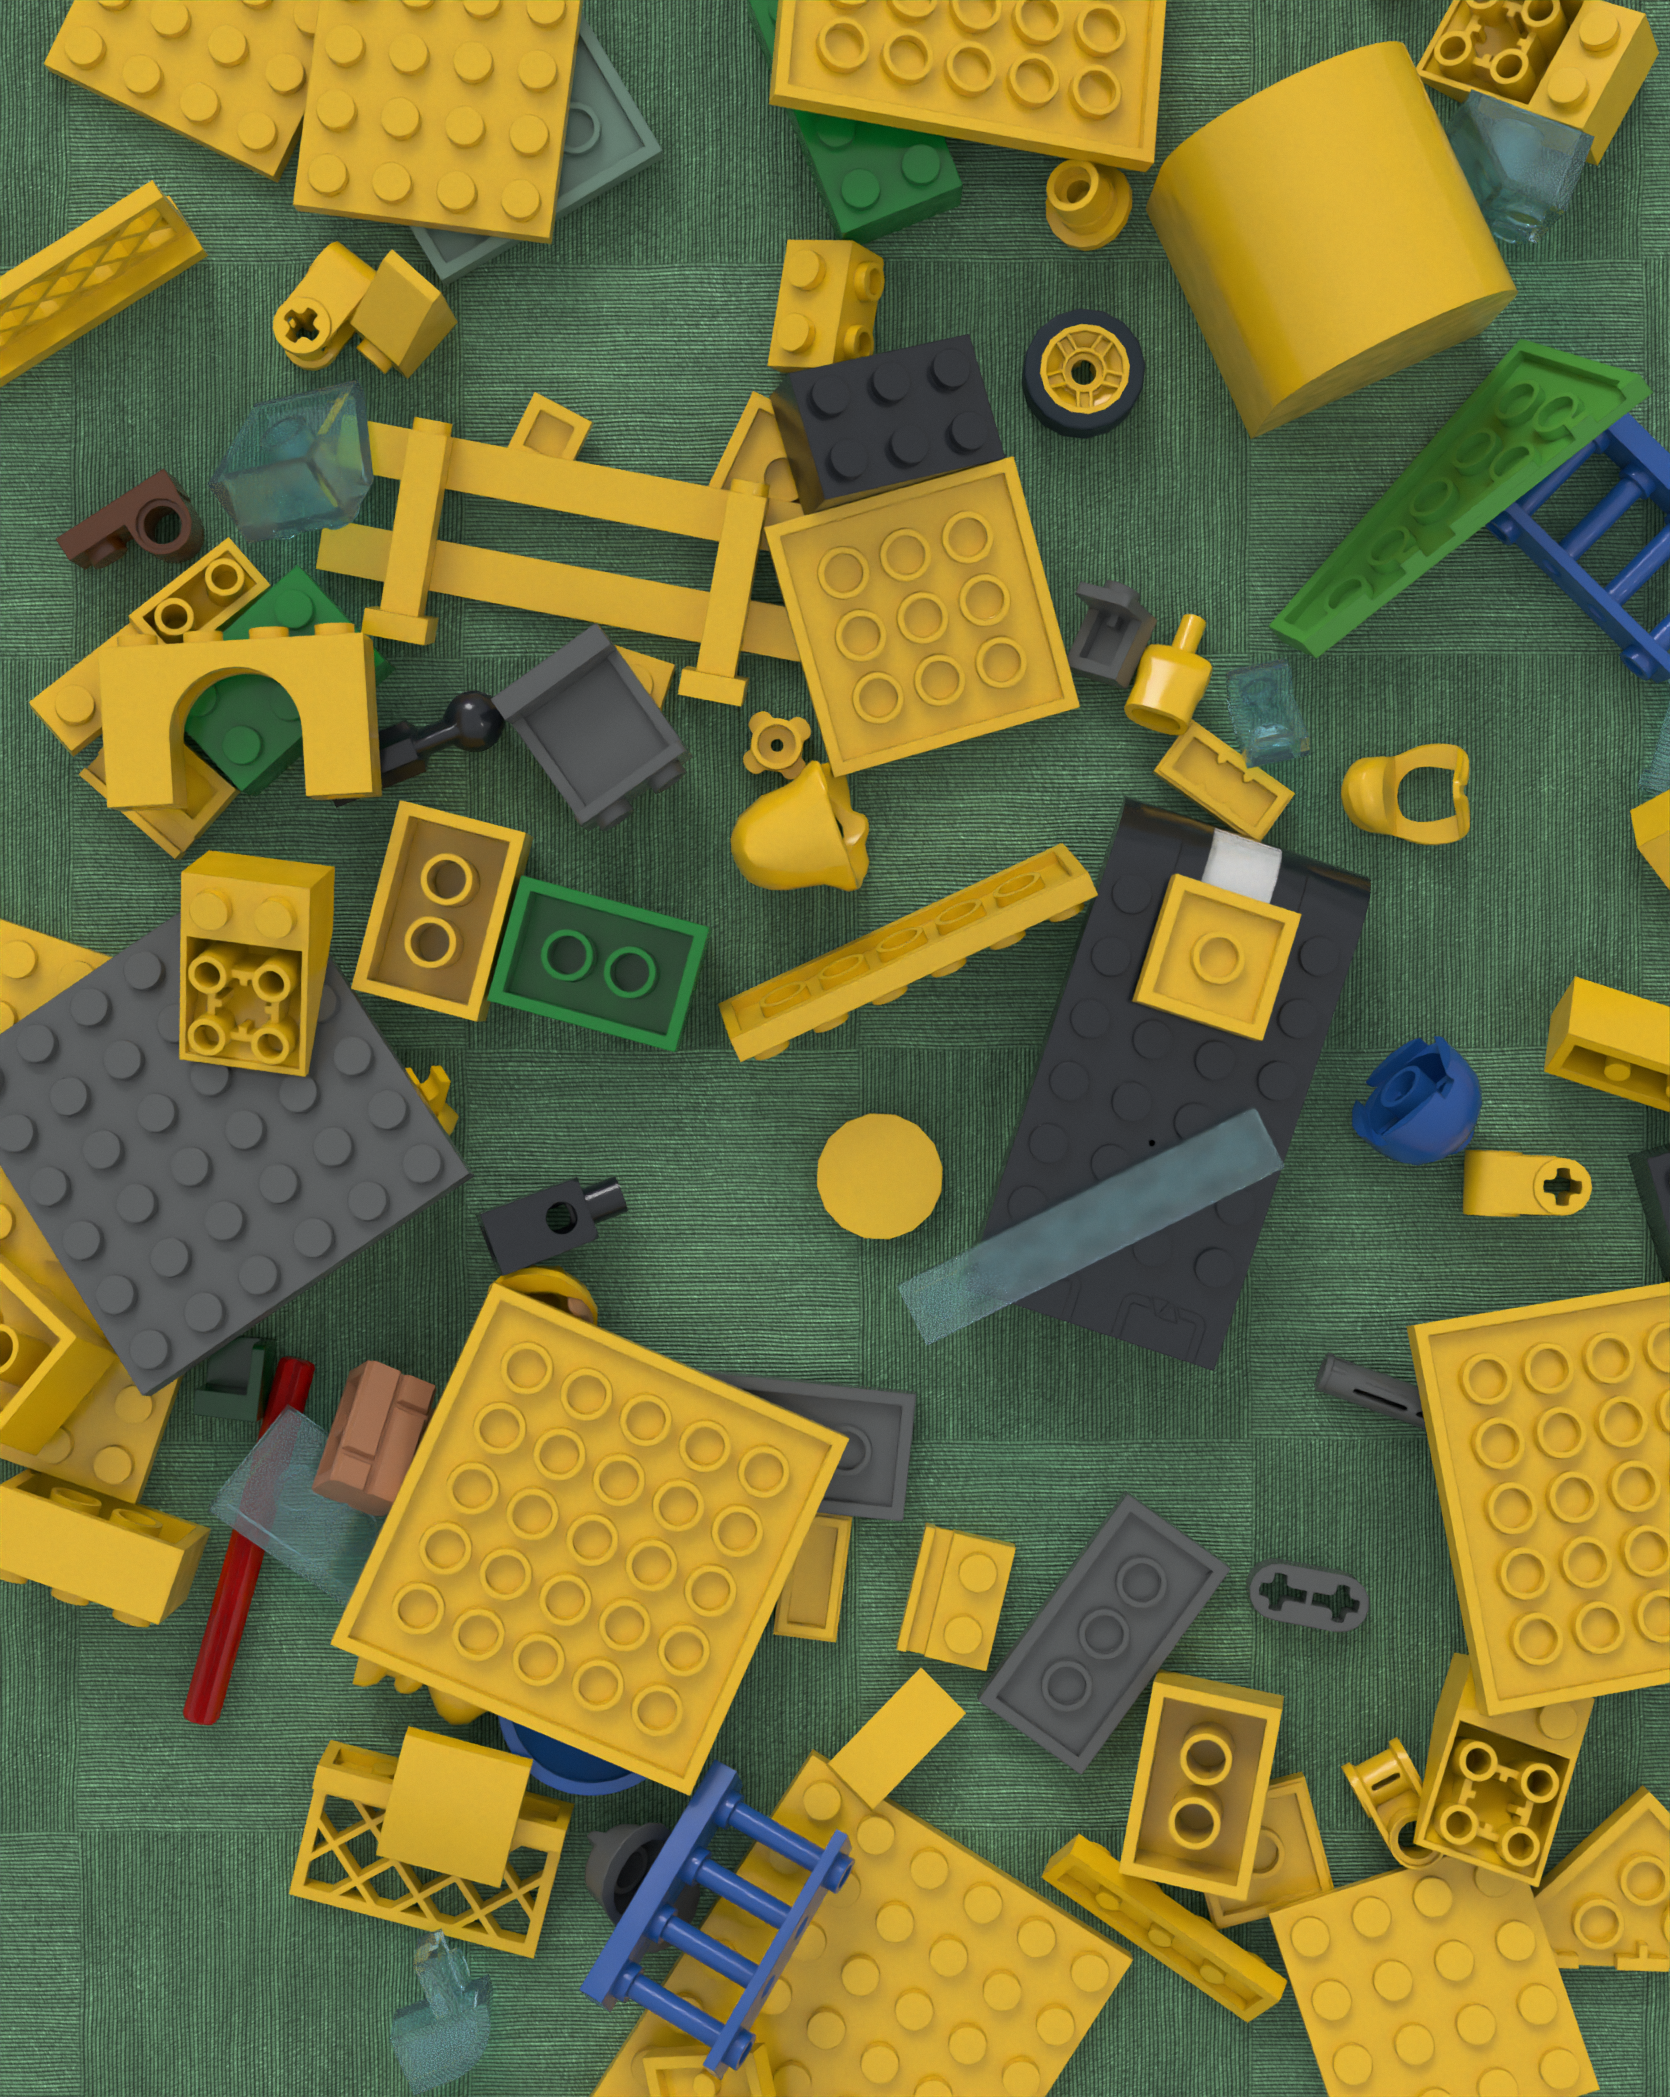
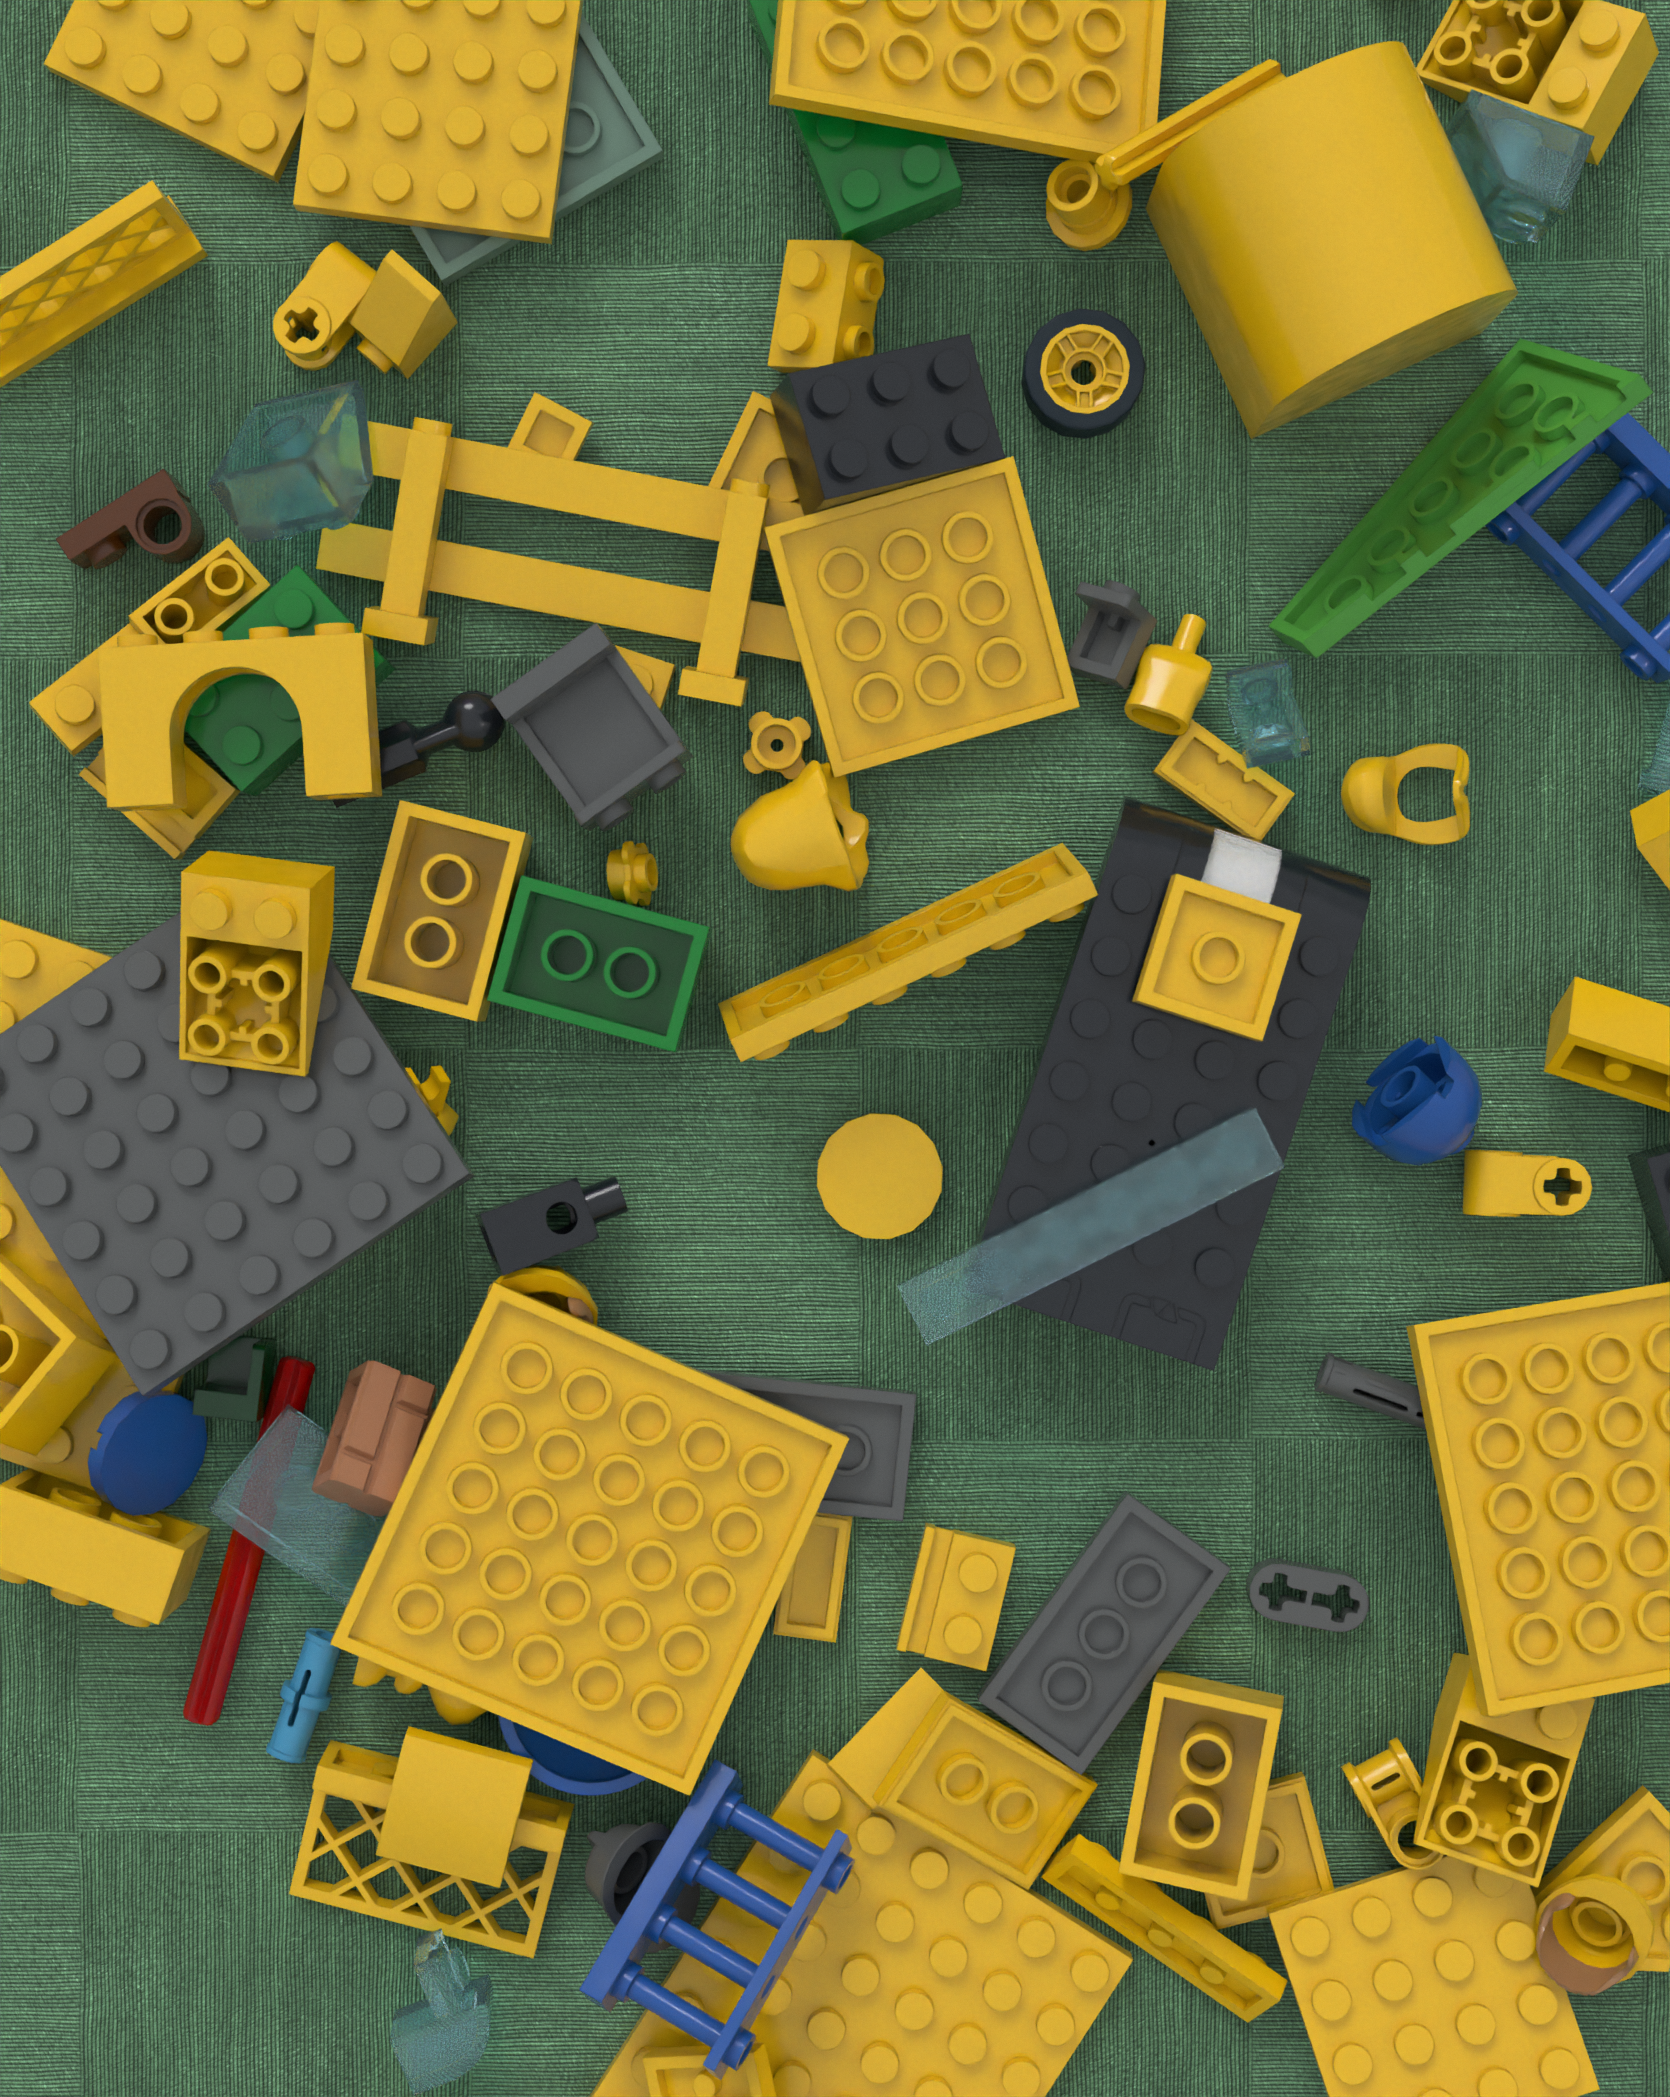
(147, 1452): none -> blue tile
(304, 1697): none -> dark azure pin
(632, 873): none -> yellow plate
(984, 1790): none -> yellow tile
(1160, 140): none -> yellow axle
(1593, 1933): none -> yellow piece

